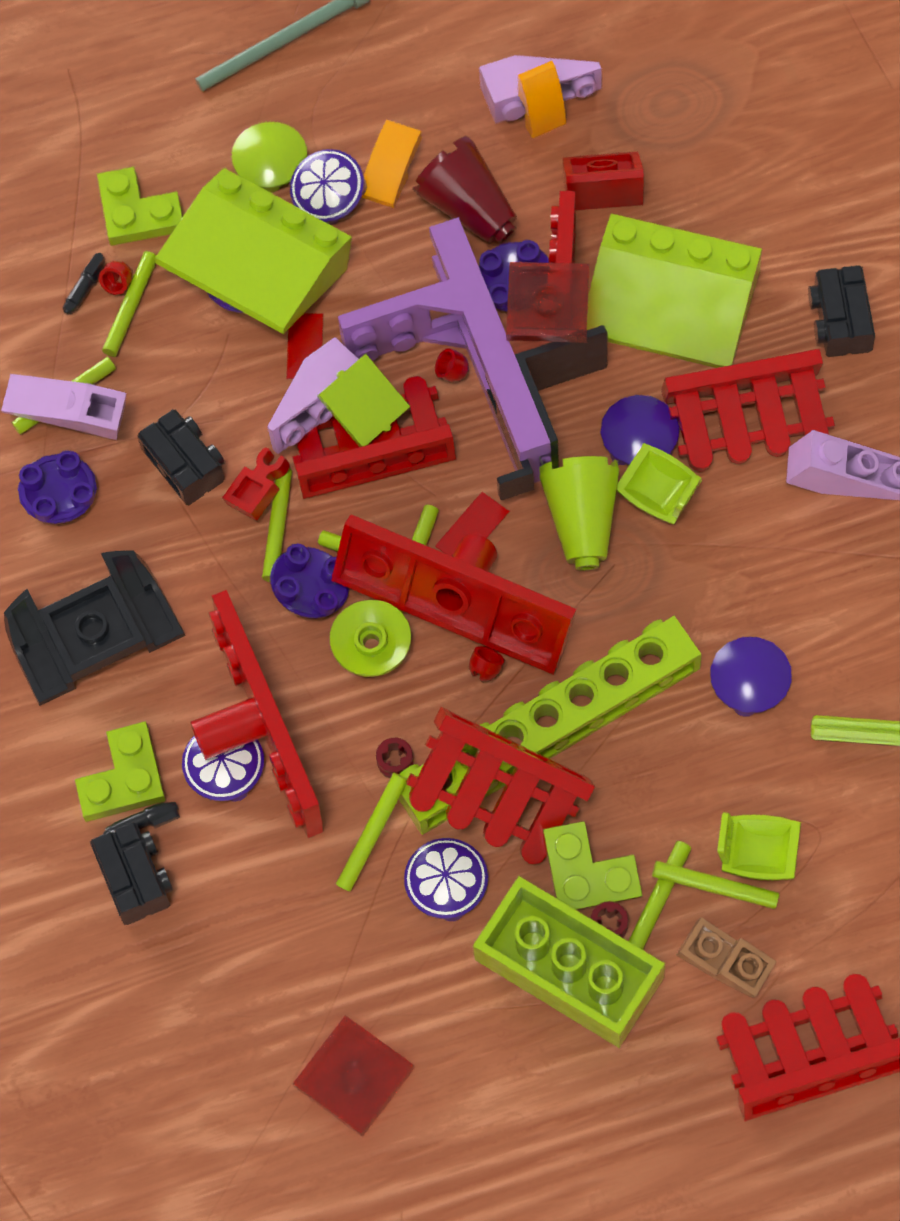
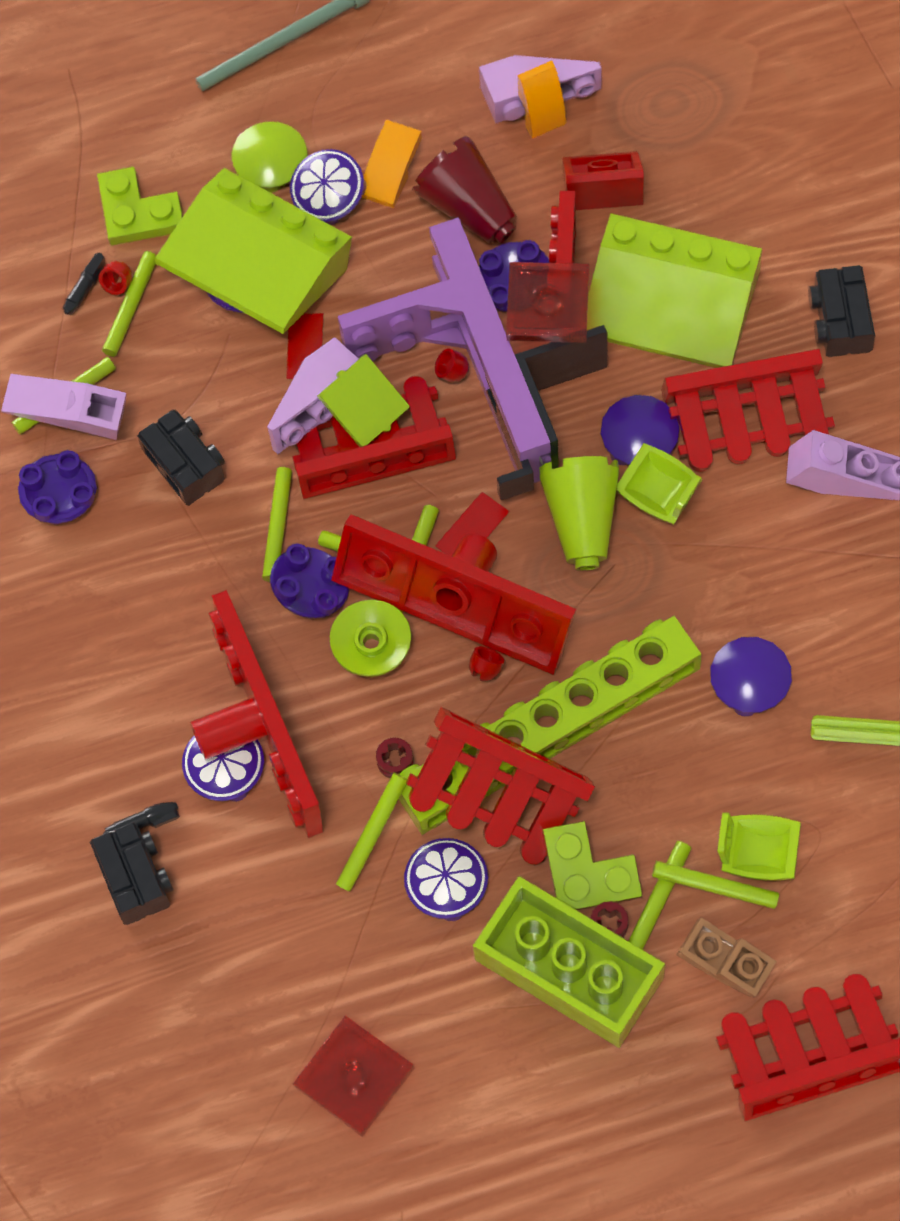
(90, 626): black piece -> none
(132, 782): lime plate -> none
(255, 489): red plate -> none

